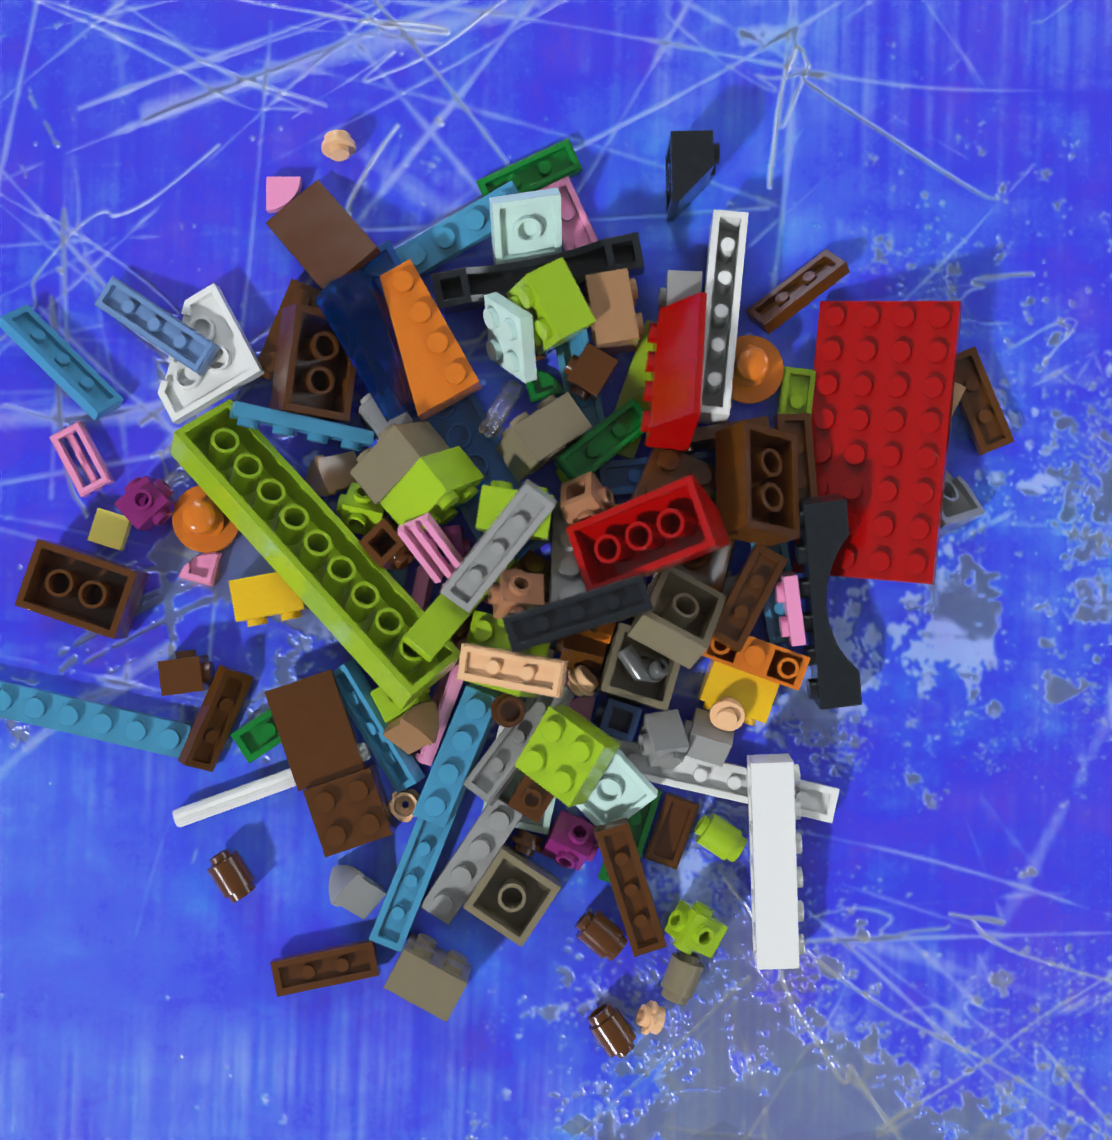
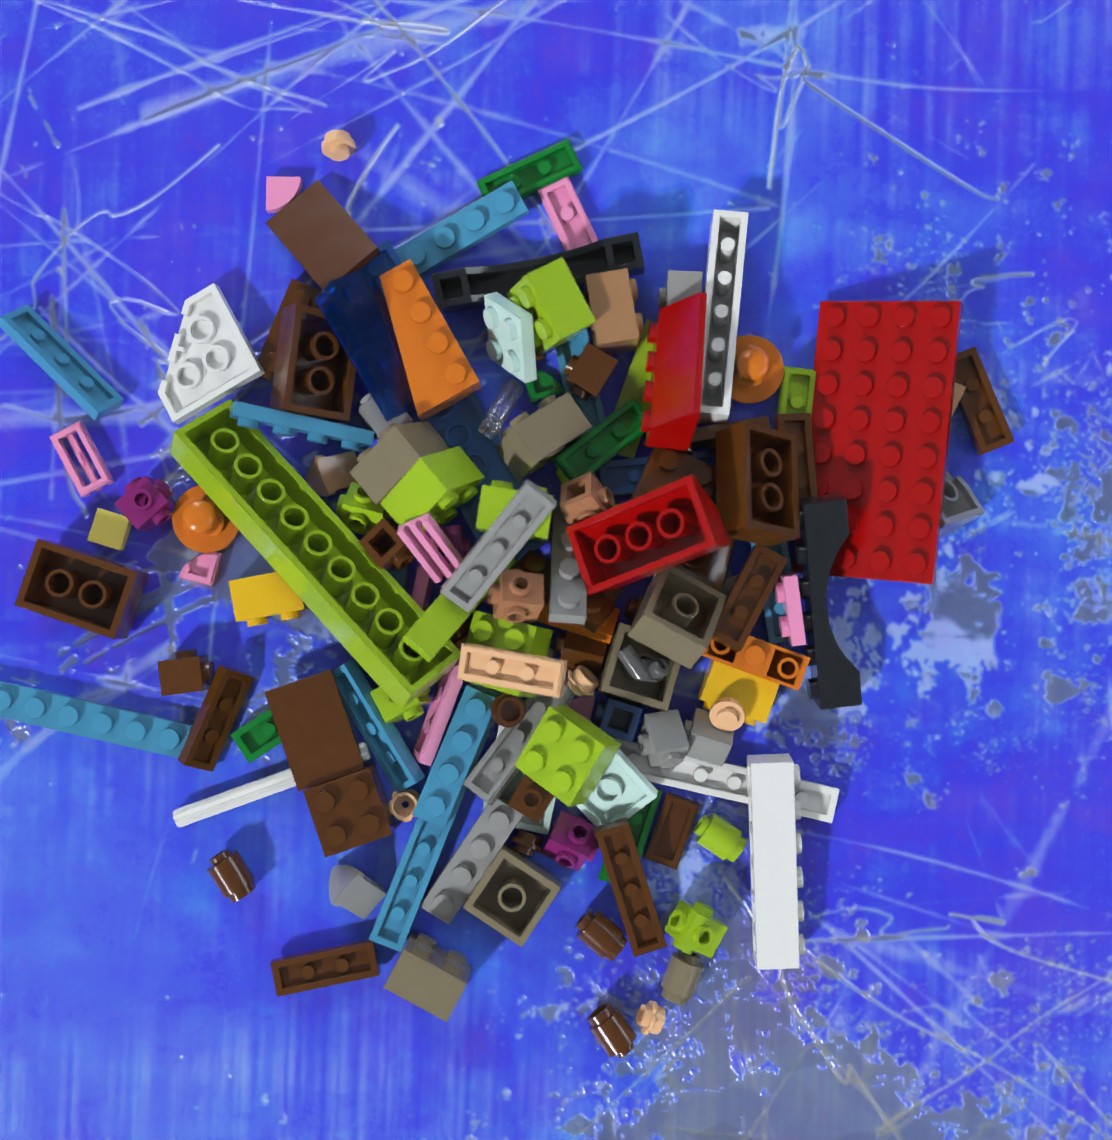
(157, 326): medium blue tile -> none
(414, 728): medium nougat tile -> none
(526, 225): light aqua plate -> none
(577, 613): black tile -> none
(688, 166): black slope -> none
(797, 291): reddish brown plate -> none

